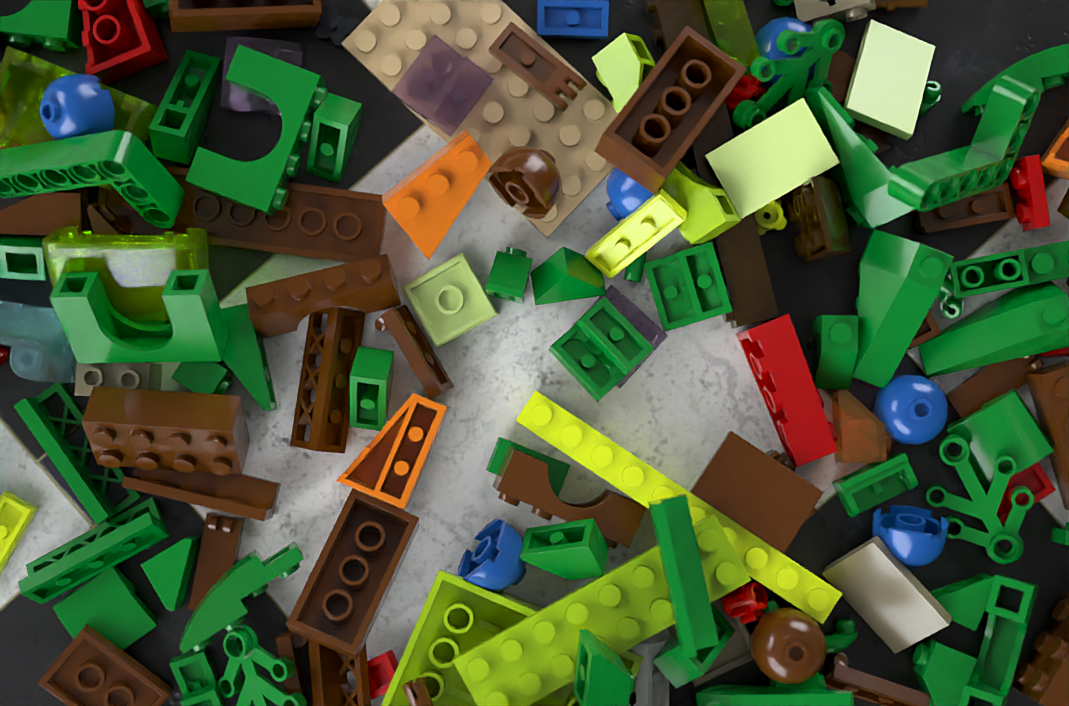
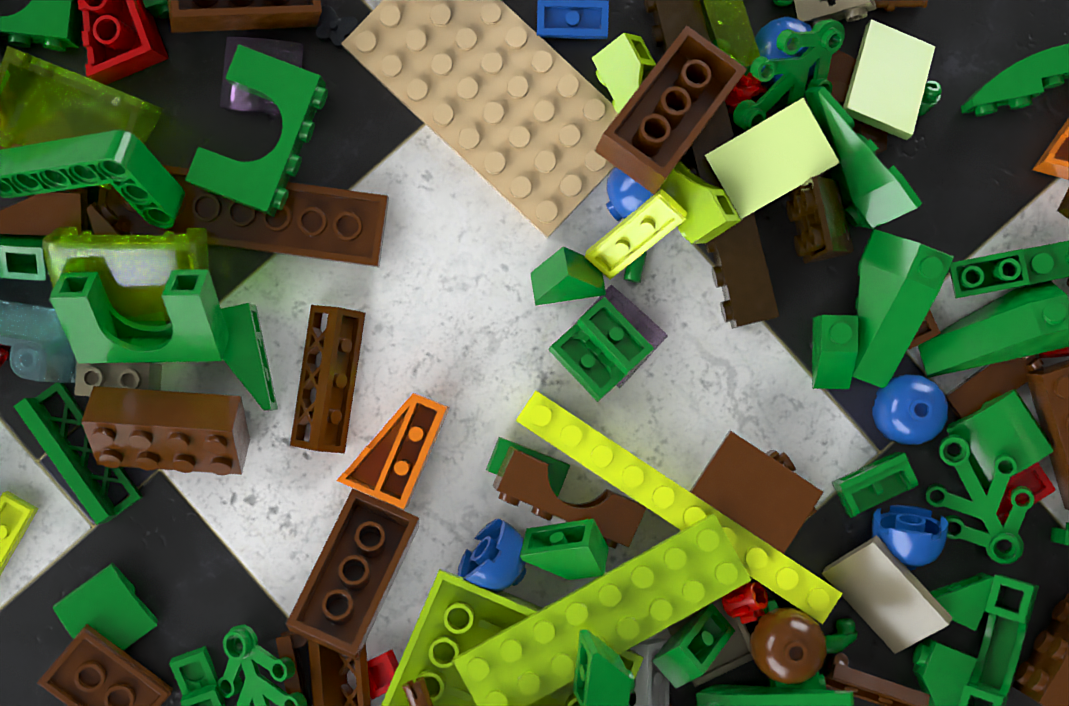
(76, 107): blue cylinder -> none
(94, 552): green fence -> none
(172, 571): green slope -> none
(184, 108): green slope -> none
(205, 377): green brick -> none
(216, 554): reddish brown hinge -> none
(225, 602): green slope -> none
(228, 493): reddish brown fence -> none
(284, 303): reddish brown arch -> none
(333, 137): green slope -> none
(371, 388): green slope -> none
(415, 349): reddish brown hinge -> none
(437, 191): orange wedge -> none
(442, 85): clear purple slope -> none
(449, 300): yellowish green tile -> none
(509, 275): green slope -> none
(527, 179): reddish brown cylinder -> none
(536, 66): reddish brown hinge -> none
(683, 574): green fence -> none
(688, 287): green slope -> none
(776, 218): neon yellow plate -> none
(788, 390): red wedge -> none
(858, 431): clear orange slope -> none
(949, 306): green arm -> none
(974, 210): reddish brown hinge -> none
(976, 167): green beam -> none
(1032, 203): red plate -> none

